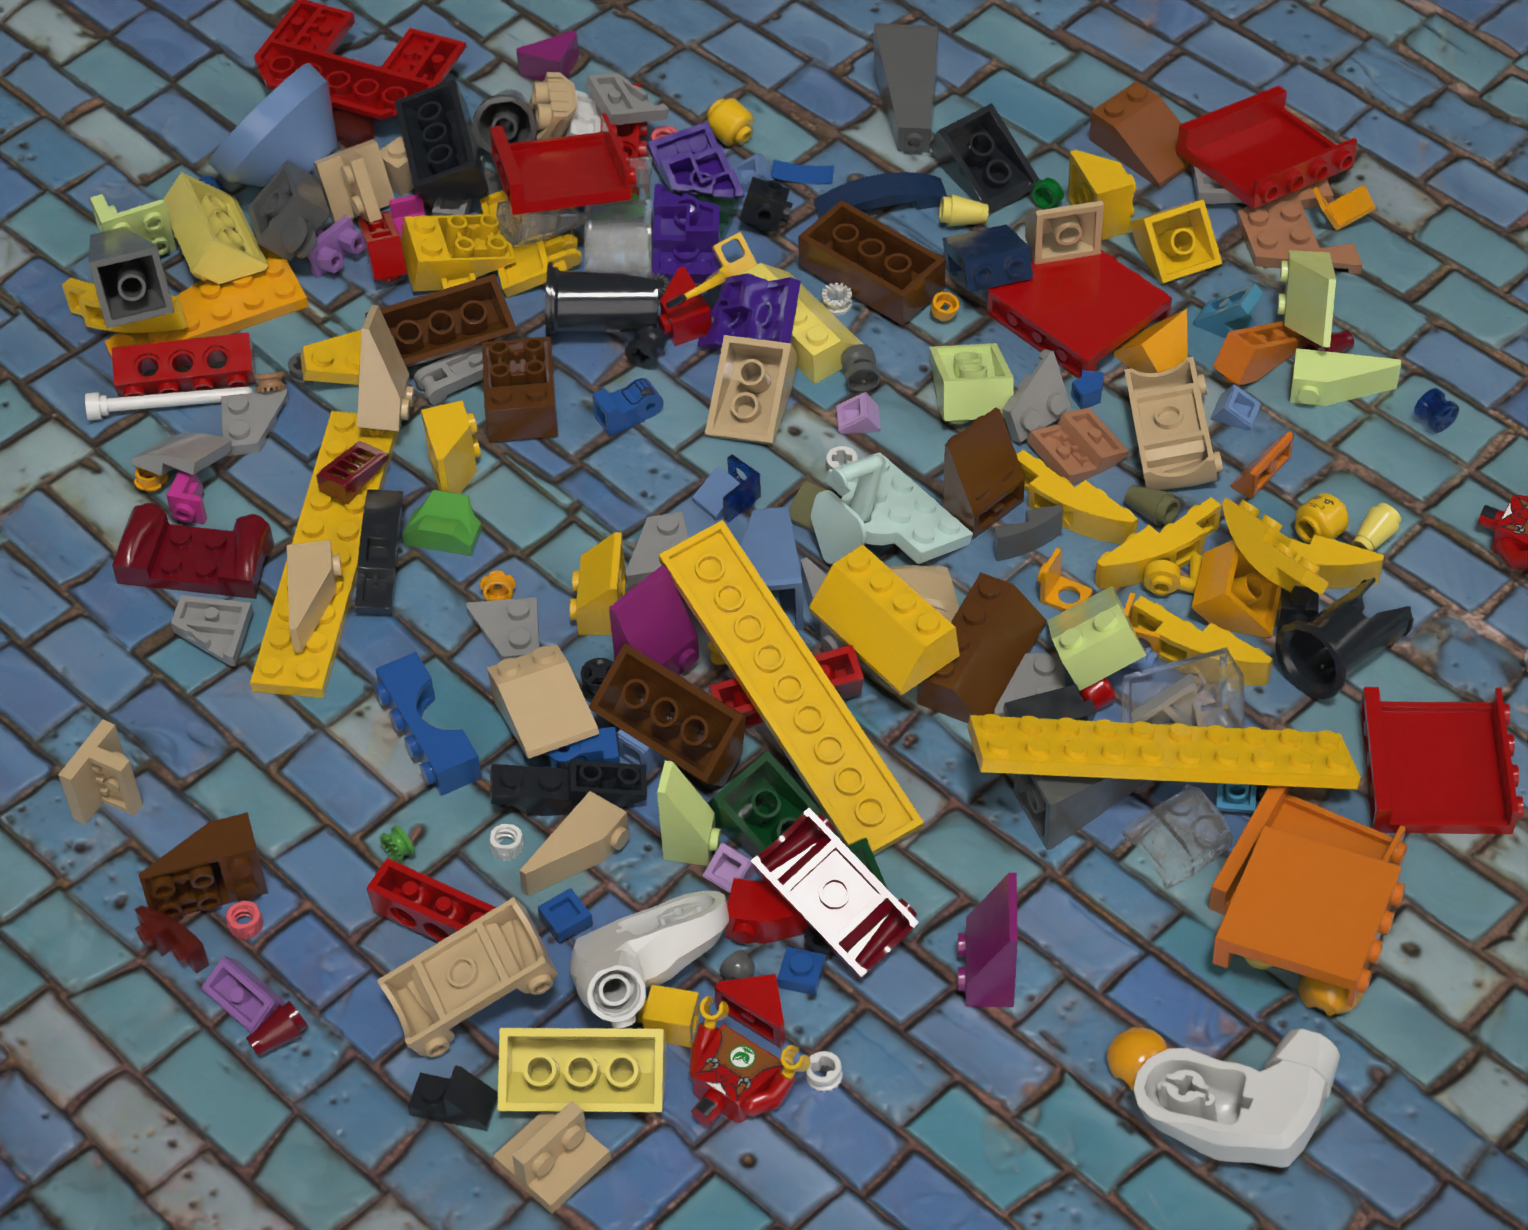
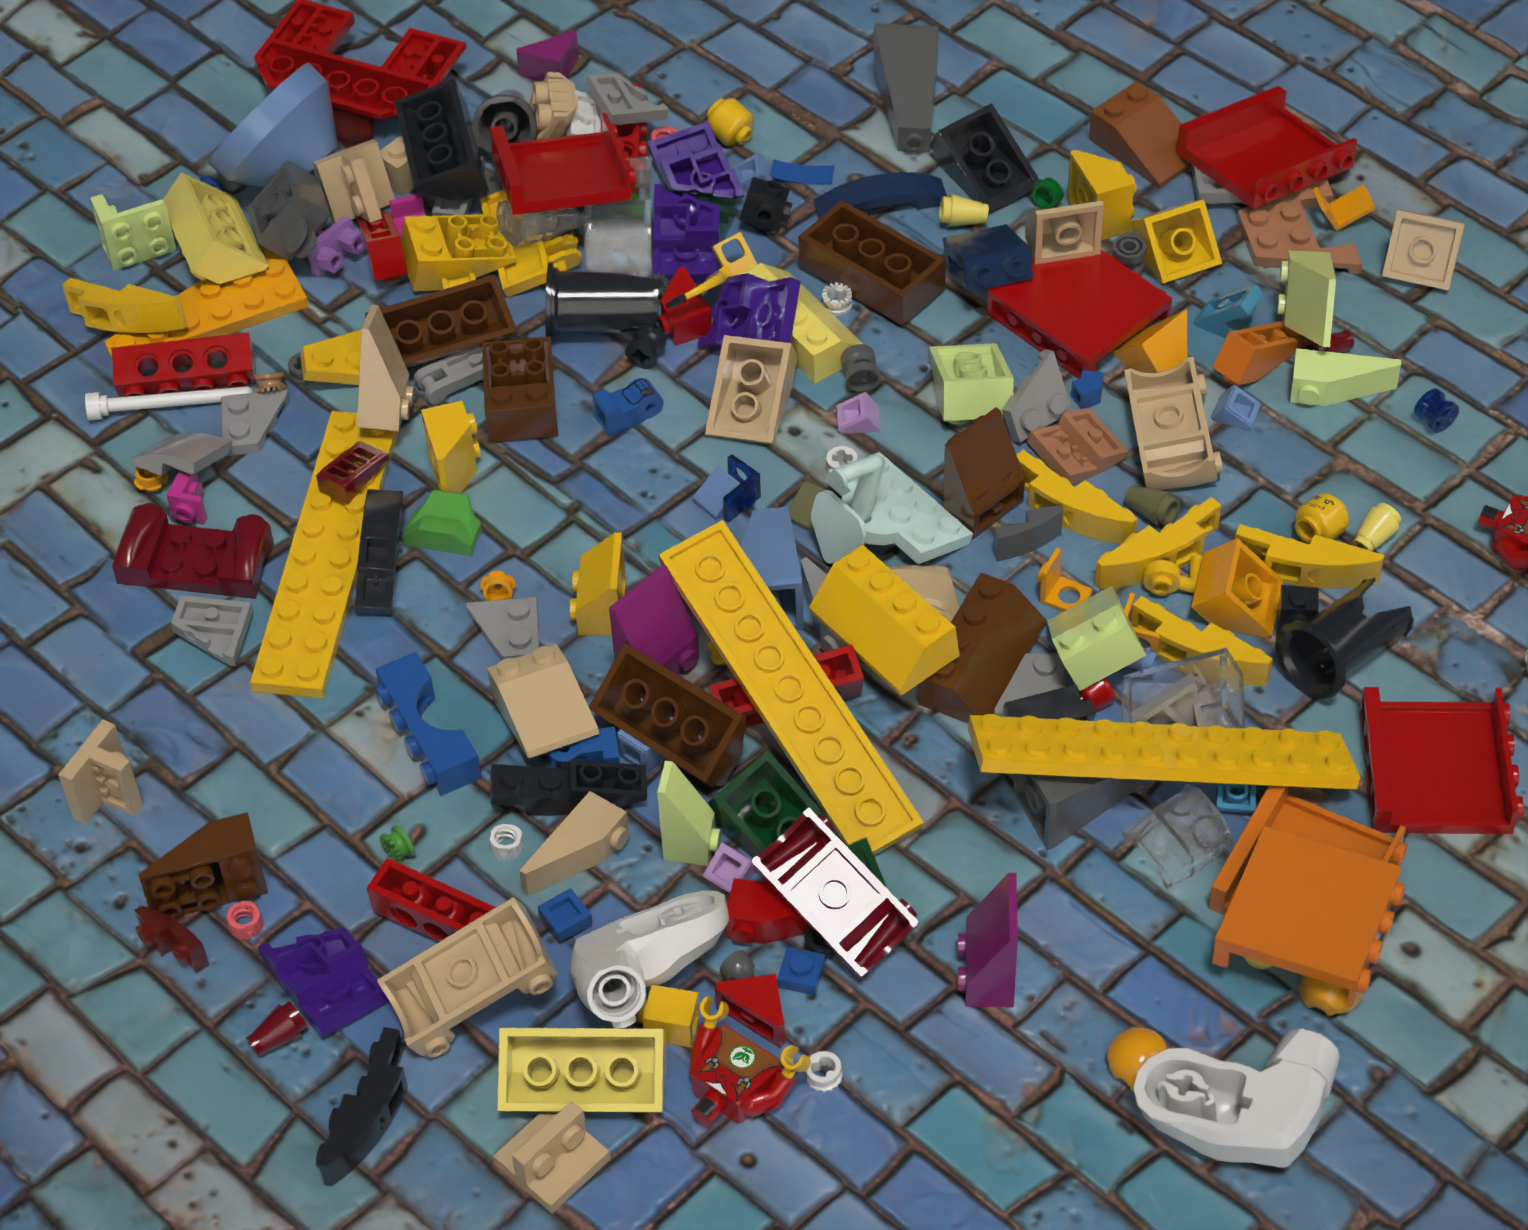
(128, 277): dark grey slope -> none
(241, 993): medium lavender slope -> none
(310, 586): tan slope -> none
(326, 978): none -> dark purple slope
(367, 1115): none -> black slope
(454, 1100): black slope -> none
(594, 672): black wheel -> none
(657, 536): light grey wing -> none
(938, 303): light orange hinge -> none
(1130, 251): none -> dark grey wheel
(1264, 466): orange slope -> none
(1268, 548): yellow slope -> none
(1423, 249): none -> tan bracket

